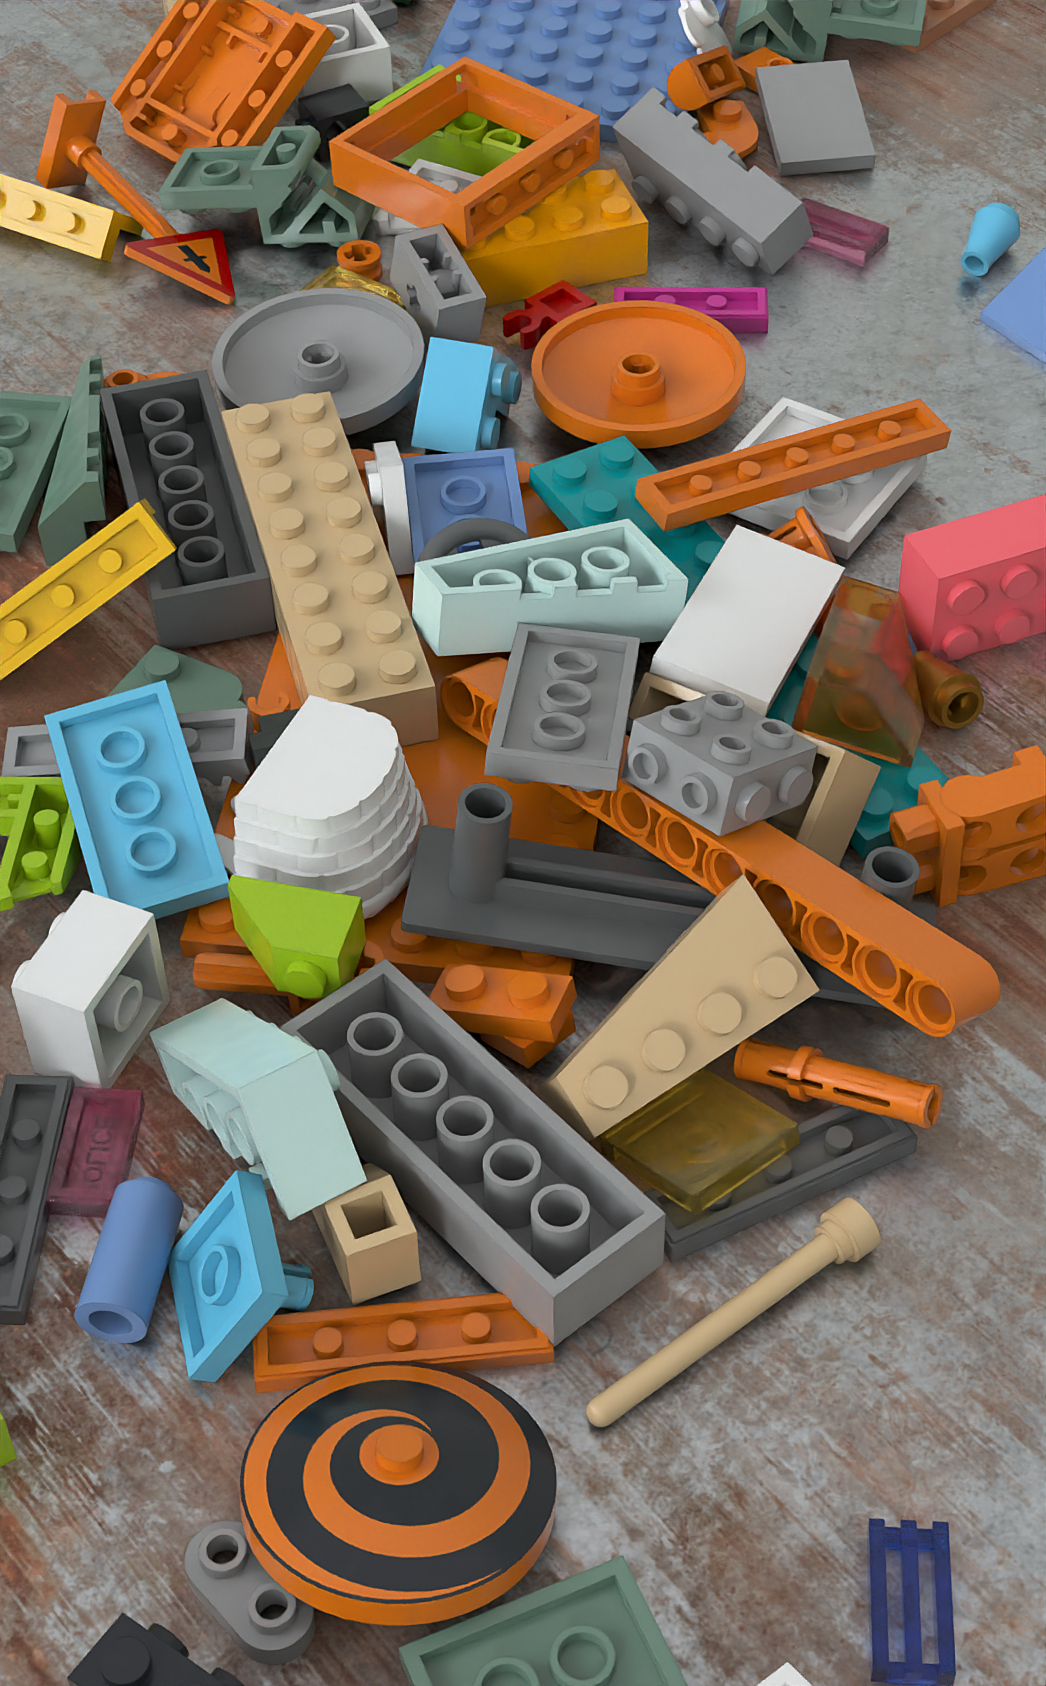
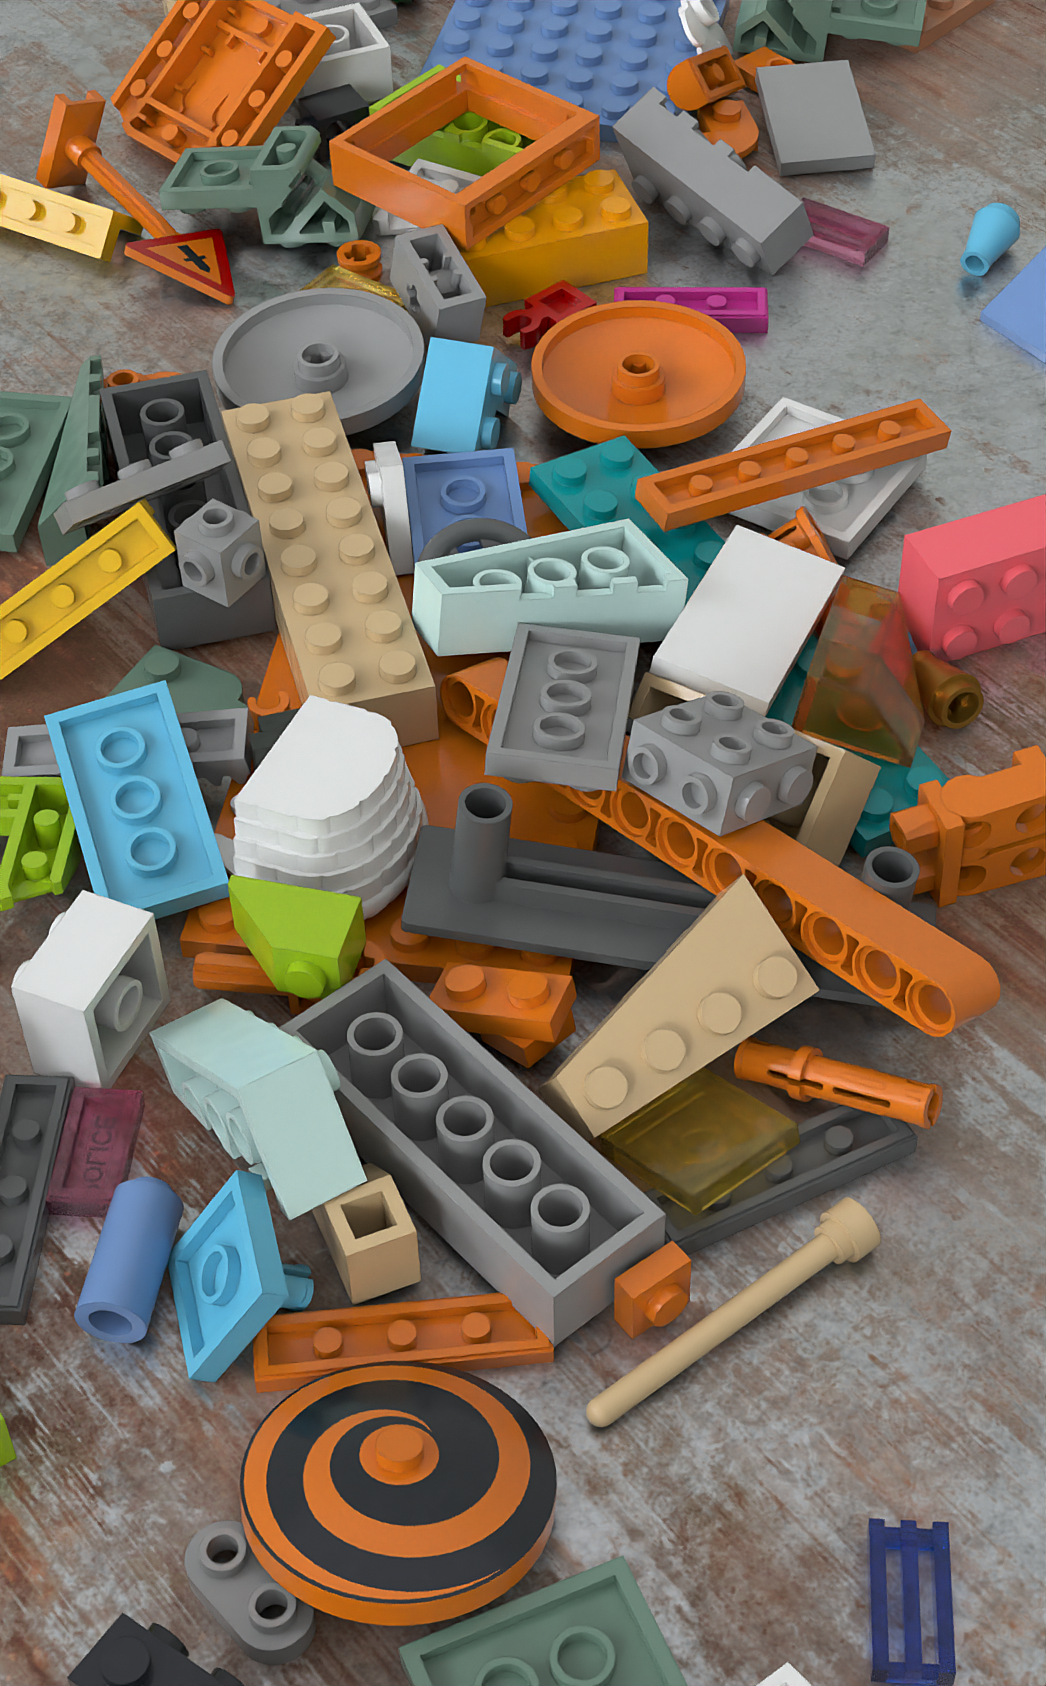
(140, 480): none -> light grey plate
(220, 552): none -> light grey brick
(653, 1290): none -> orange plate

